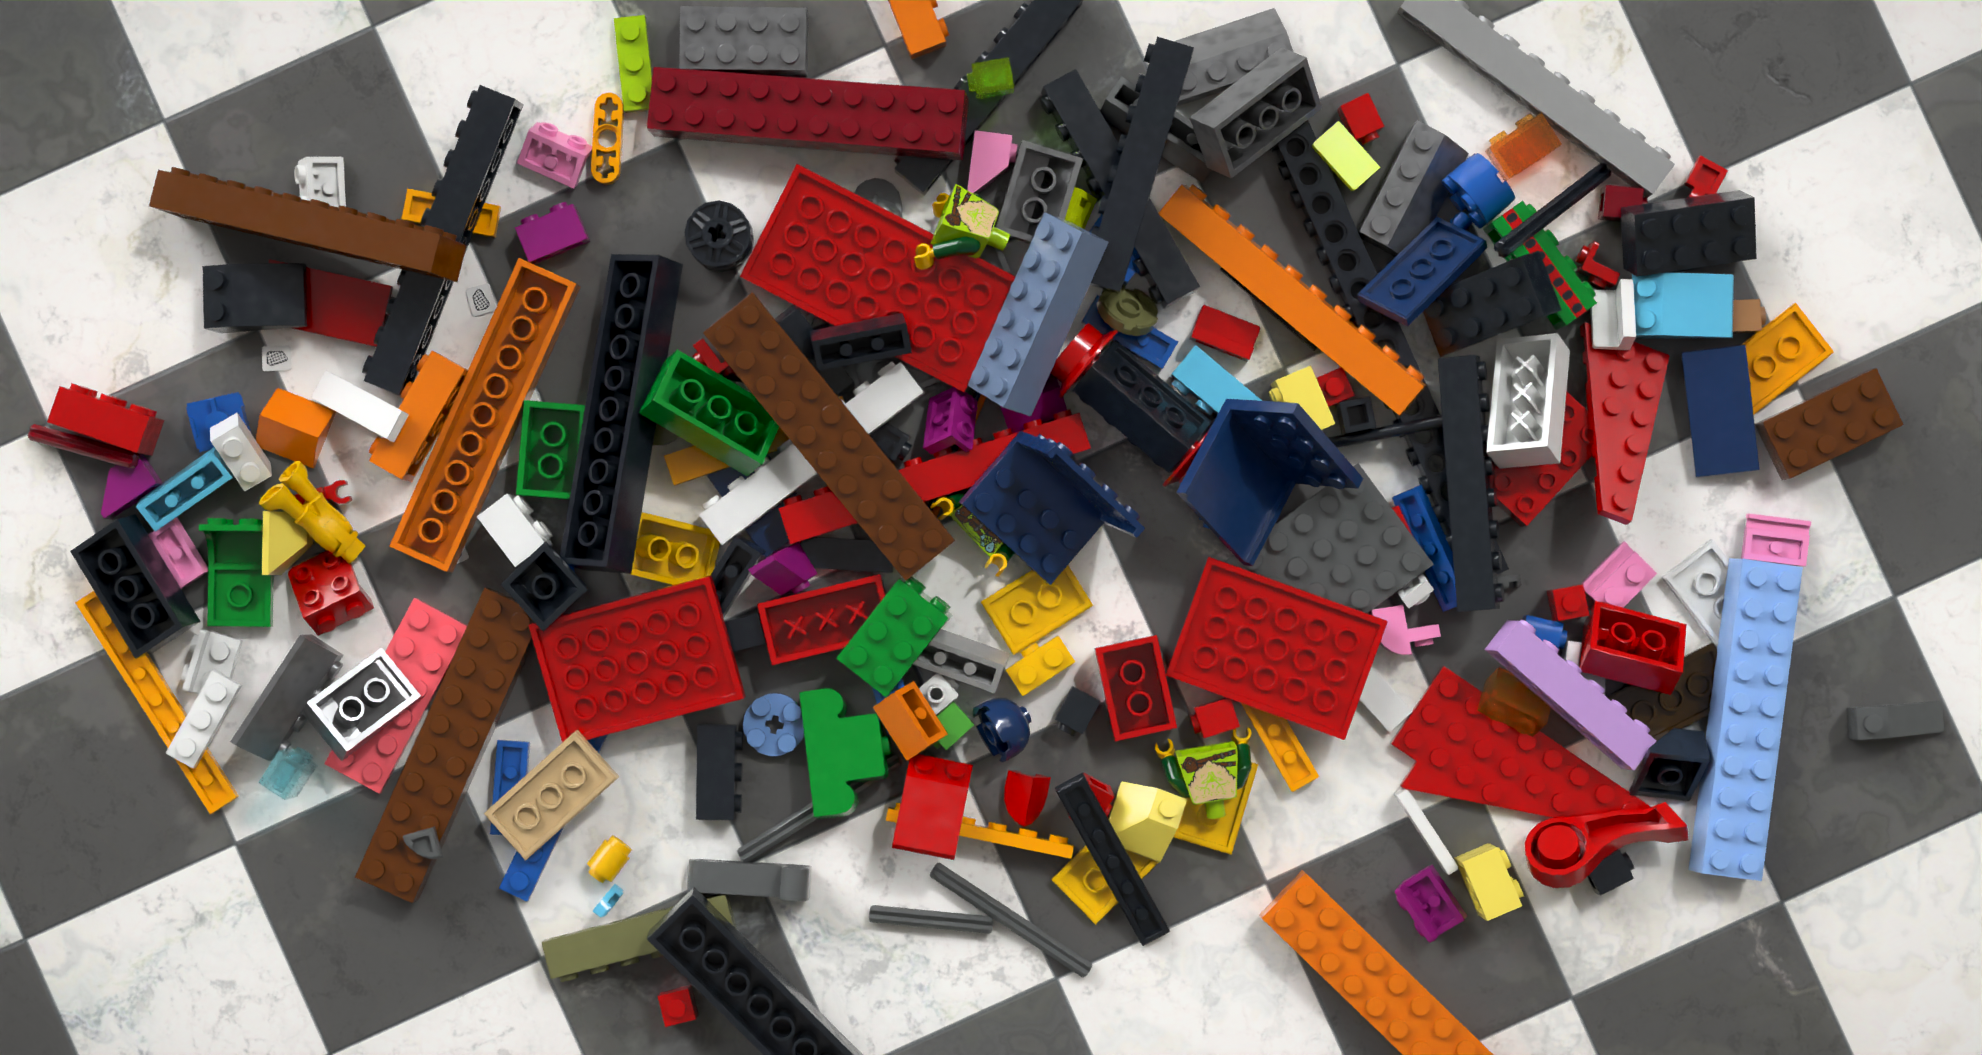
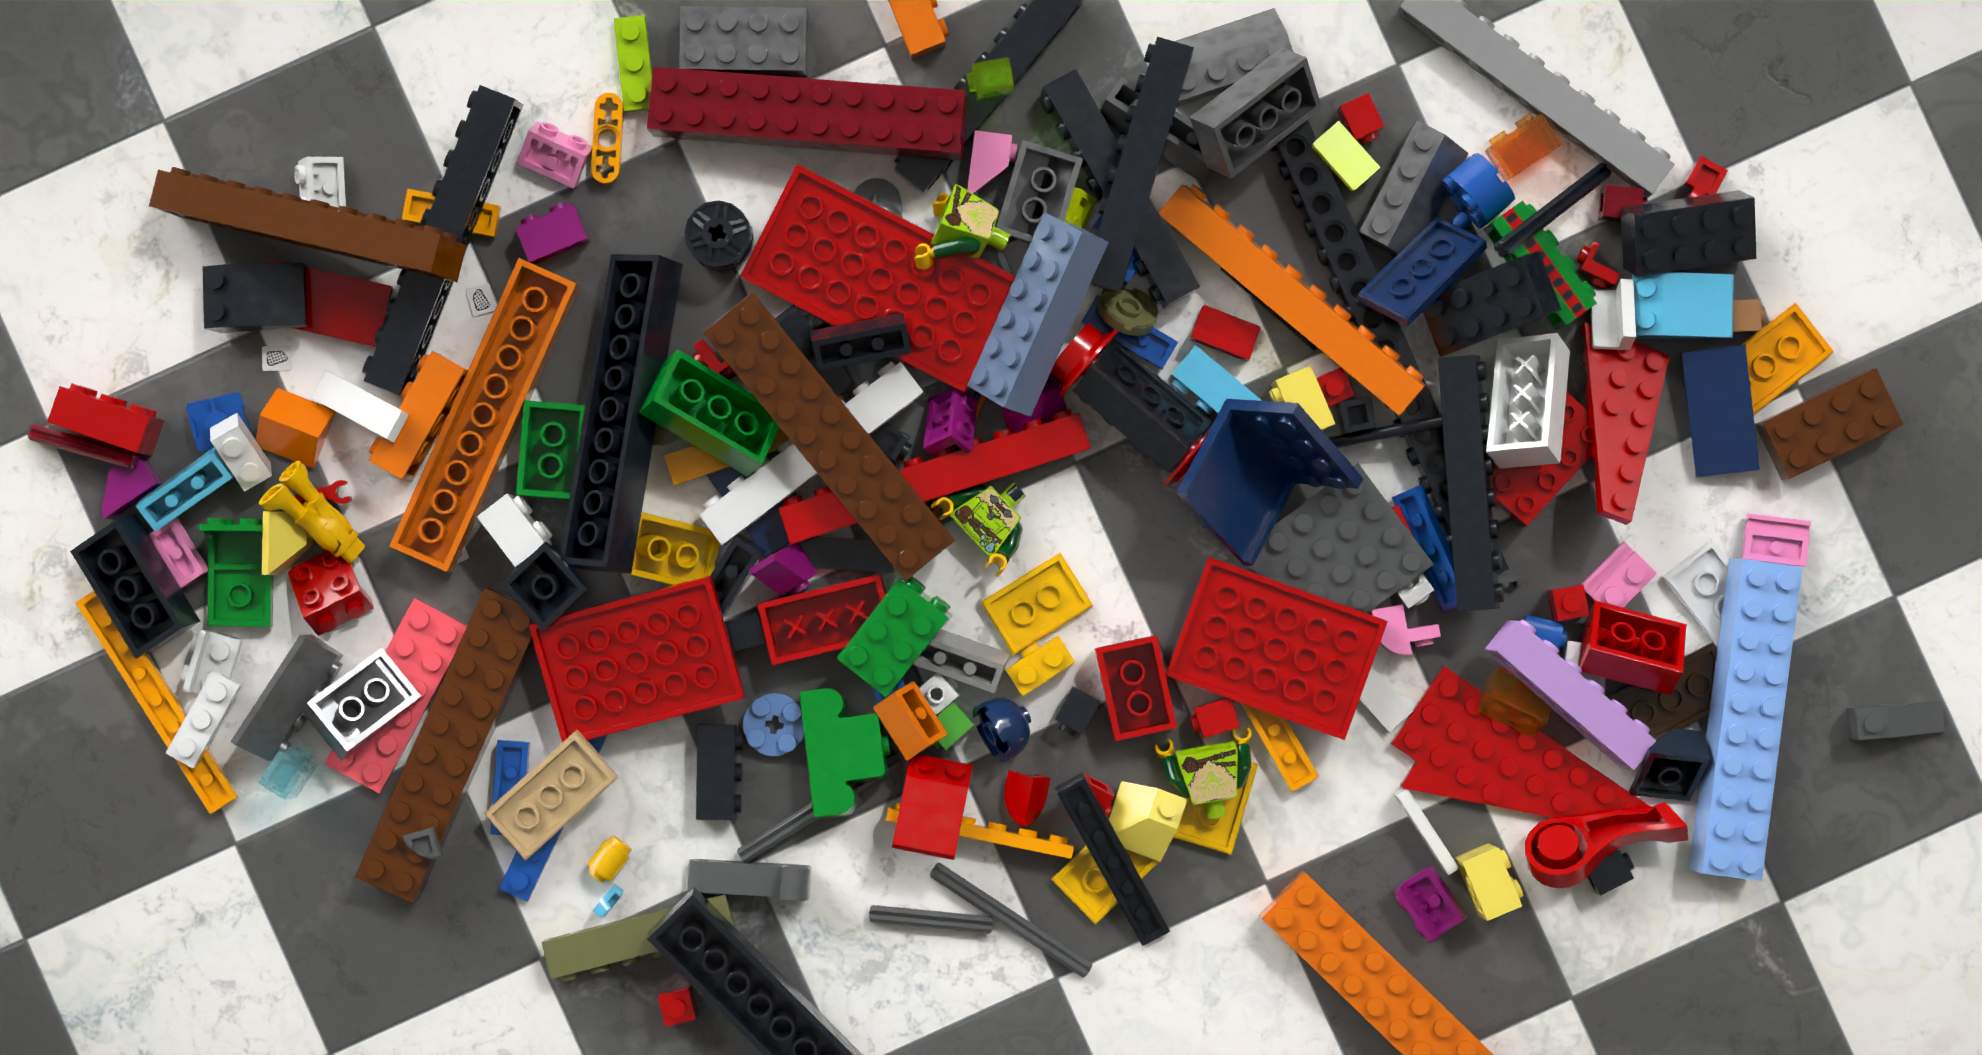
(1045, 504): dark blue bracket -> none

